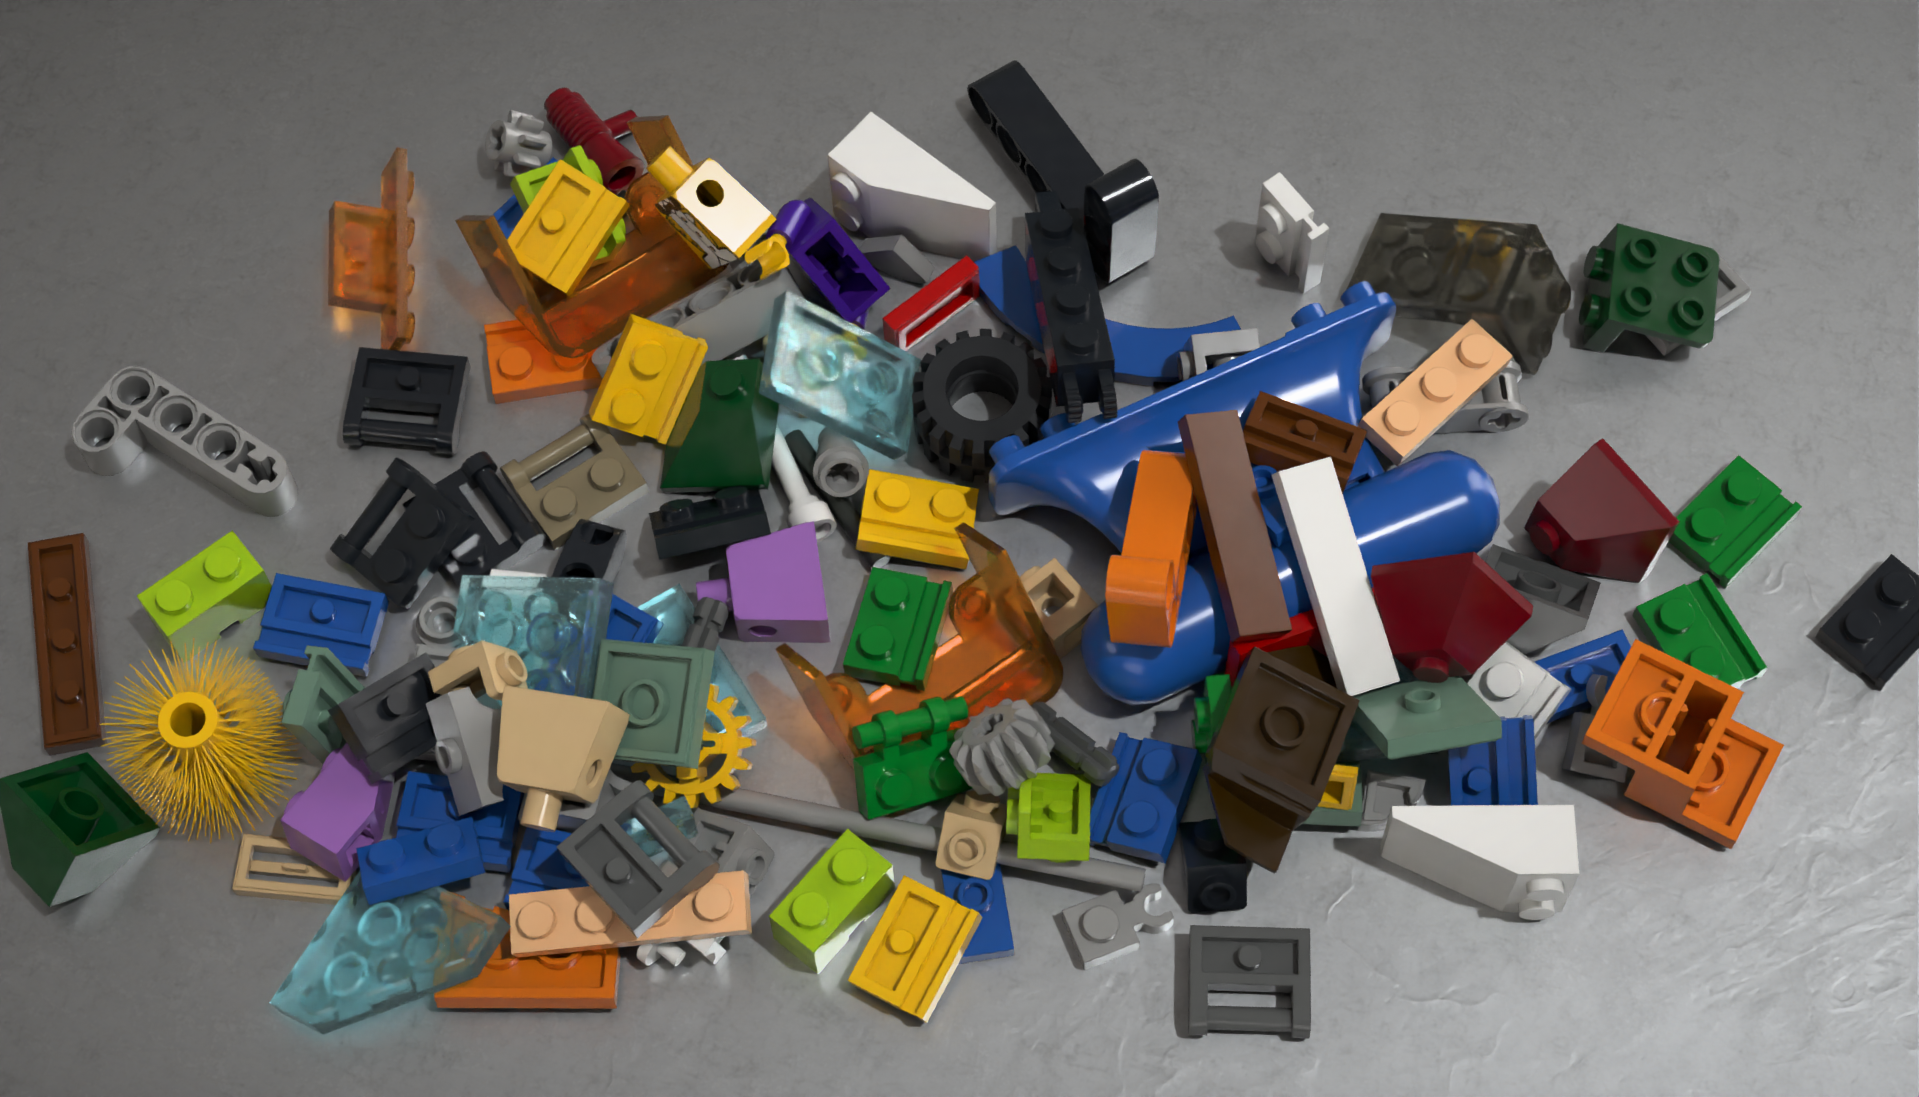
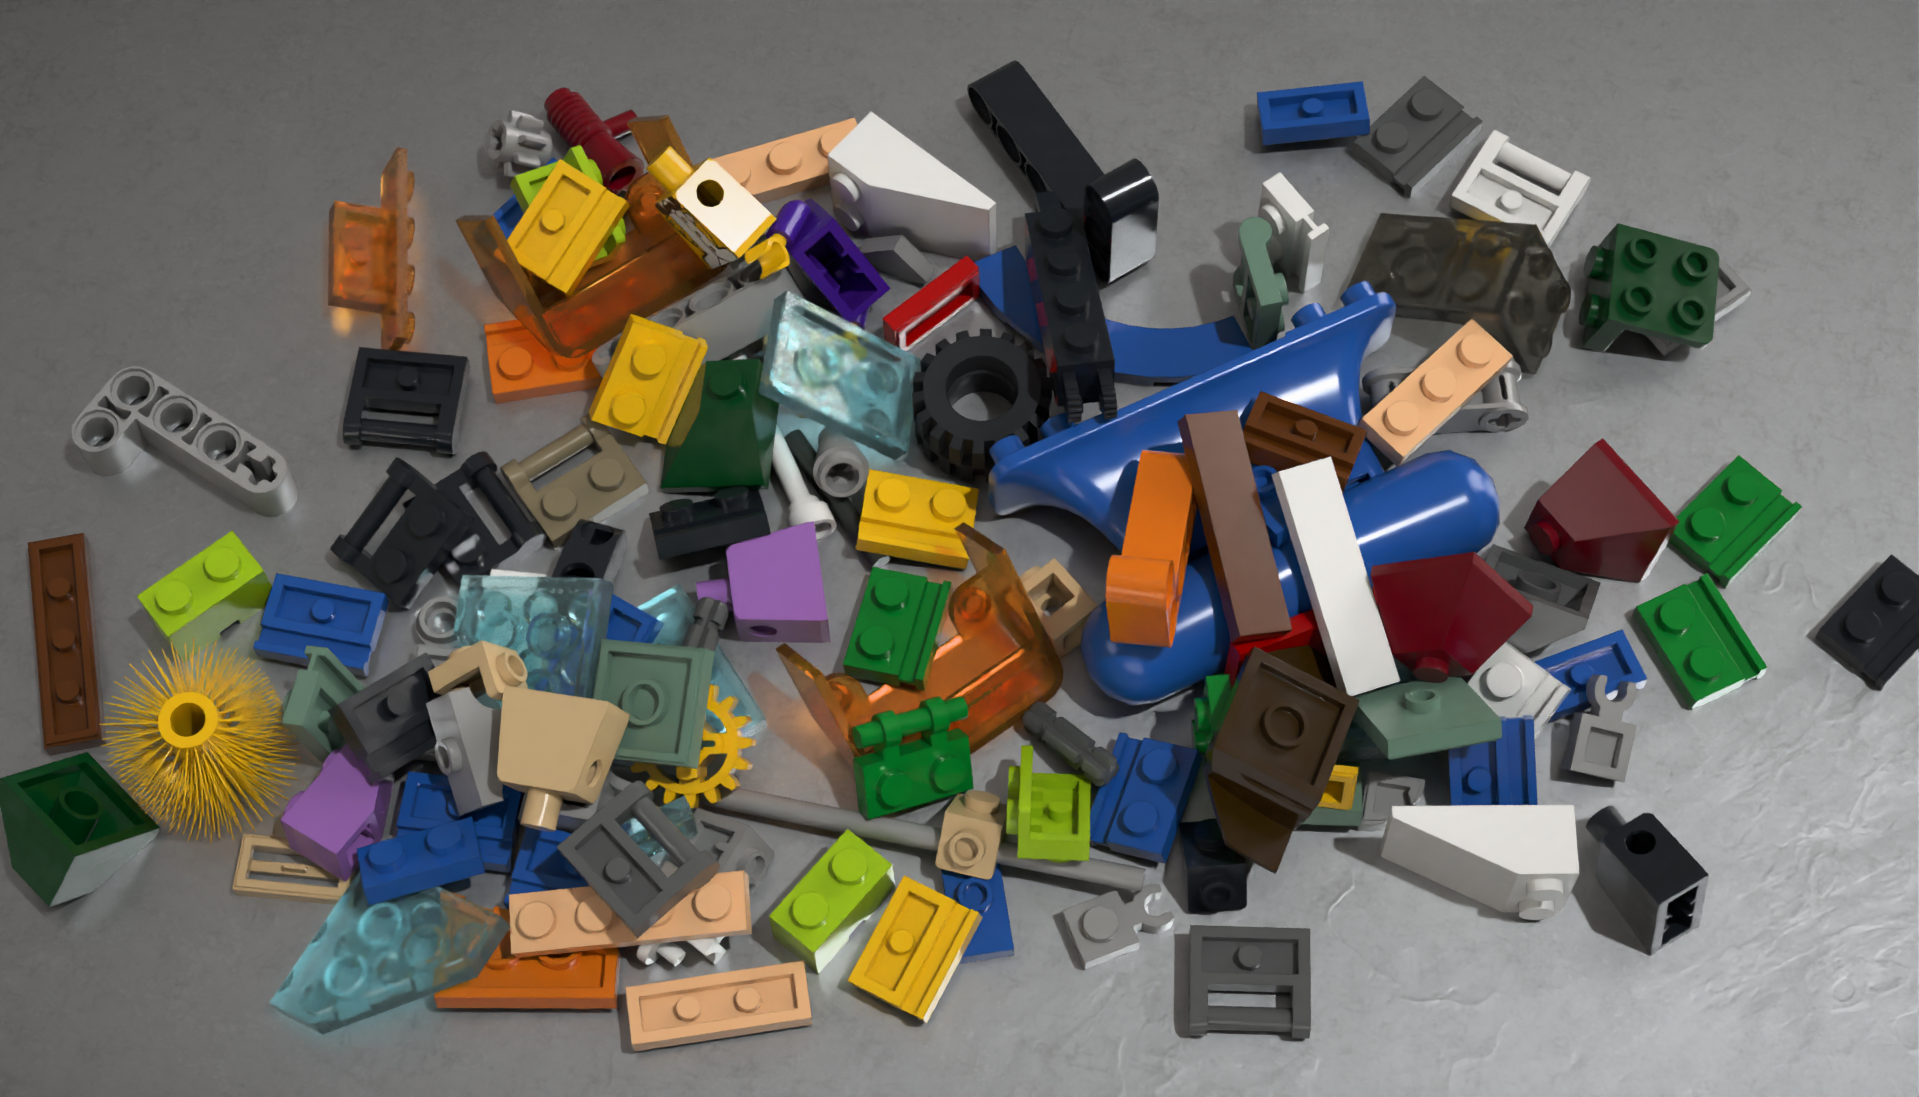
(718, 1006): none -> light nougat plate
(787, 163): none -> light nougat plate
(1002, 747): light grey gear -> none
(1214, 349): light grey bracket -> none
(1256, 287): none -> sand green plate
(1313, 113): none -> blue plate
(1417, 136): none -> dark grey plate
(1501, 196): none -> white plate
(1648, 877): none -> black torso
(1682, 743): orange bracket -> none

